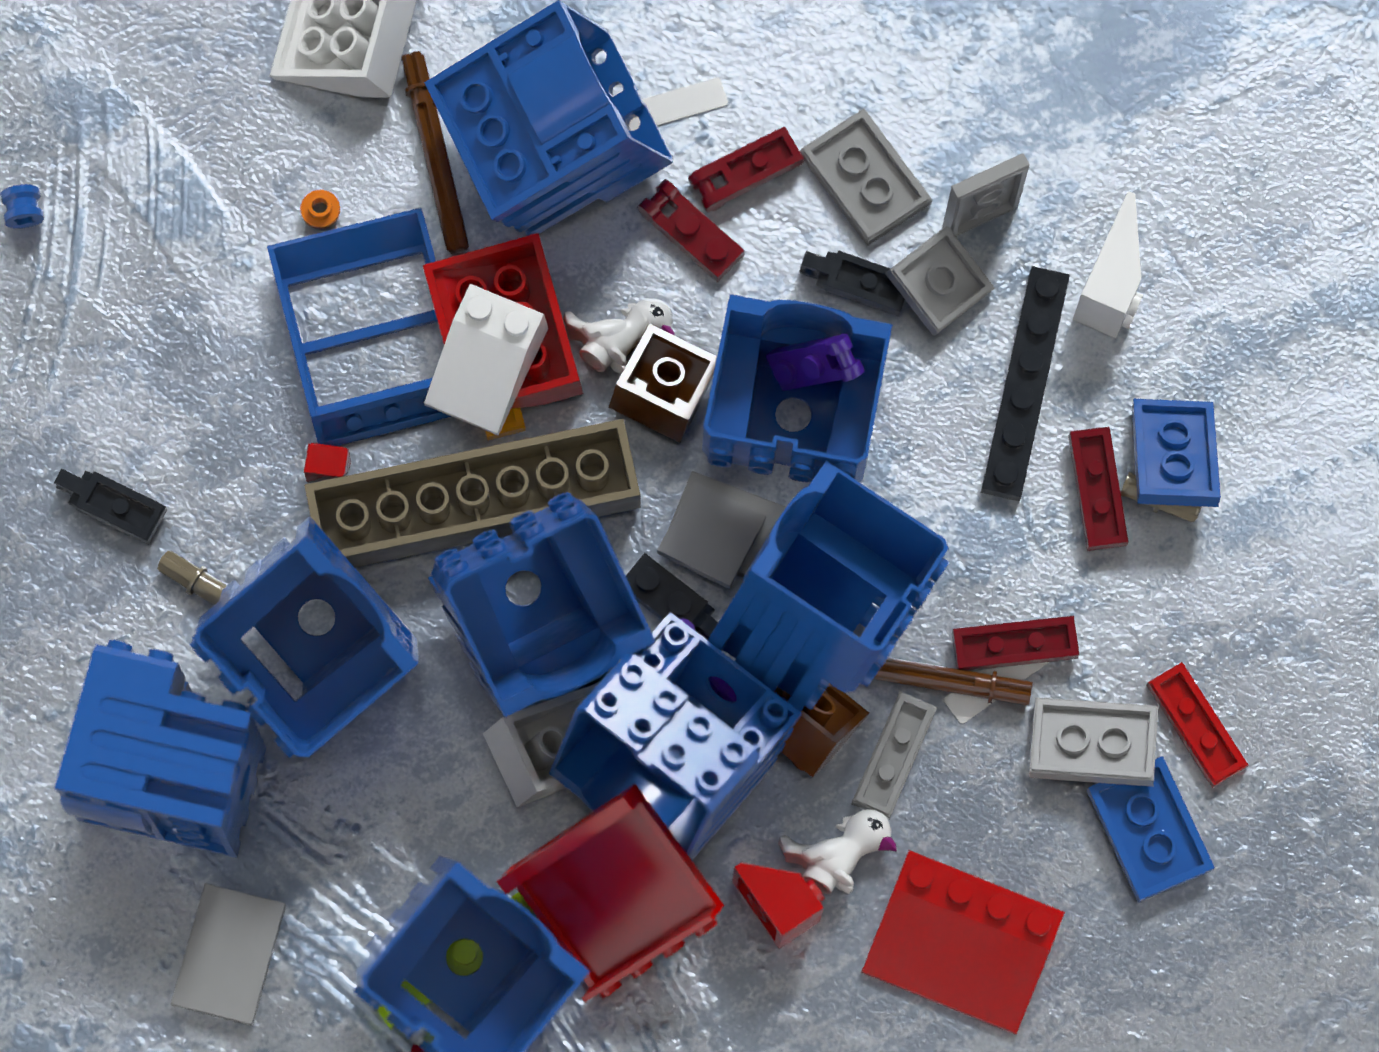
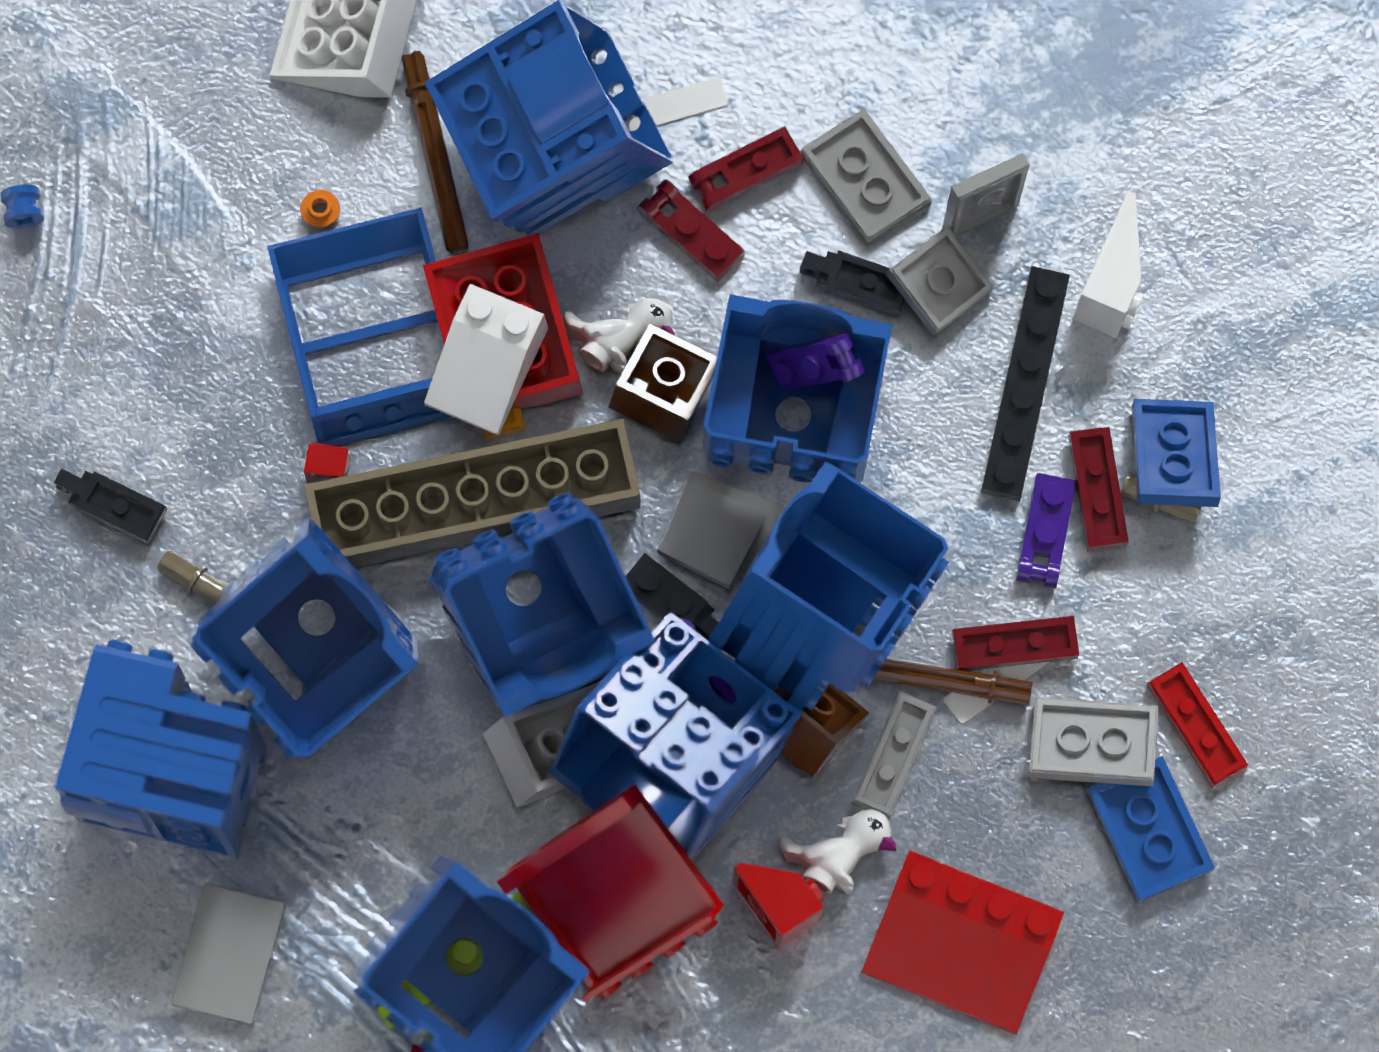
(1046, 529): none -> dark purple plate

